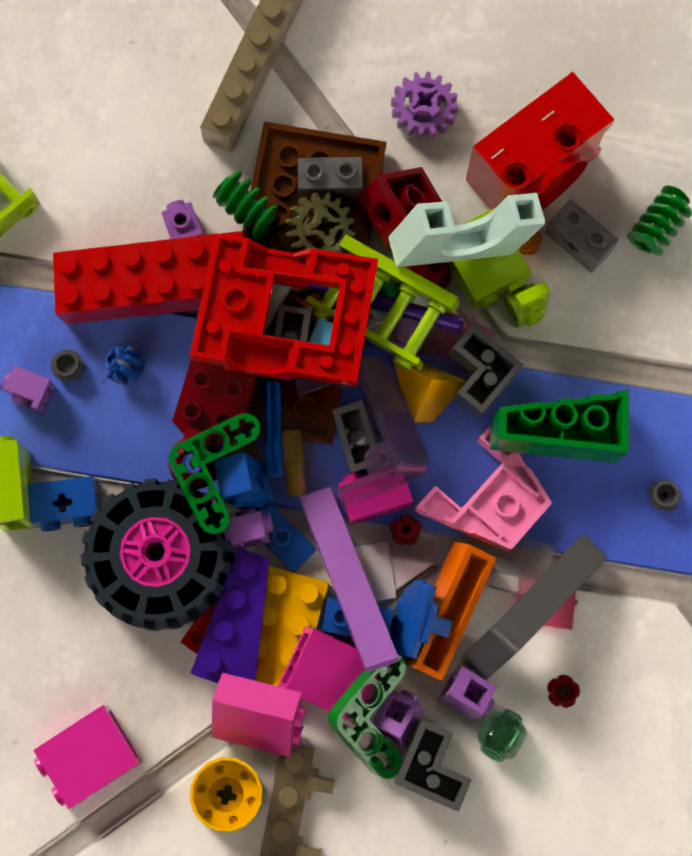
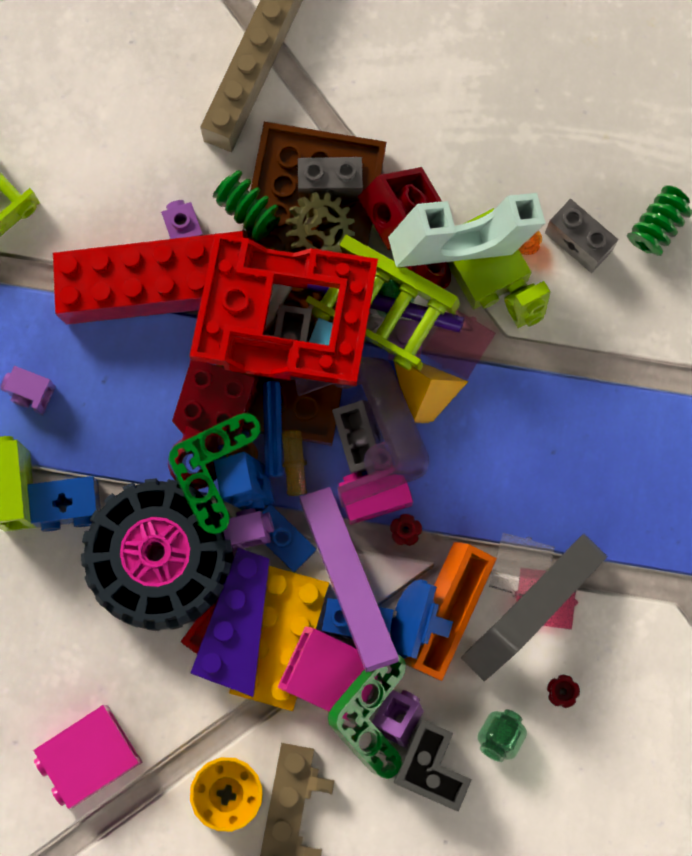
(67, 365): dark grey plate -> none
(124, 364): blue gear -> none
(257, 715): dark pink brick -> none
(378, 569): white sticker -> none
(424, 92): medium lavender gear -> none
(475, 687): medium lavender brick -> none
(490, 370): dark grey brick -> none
(499, 509): bright pink wing -> none
(540, 153): red piece -> none
(569, 428): green wedge -> none
(672, 491): dark grey plate -> none

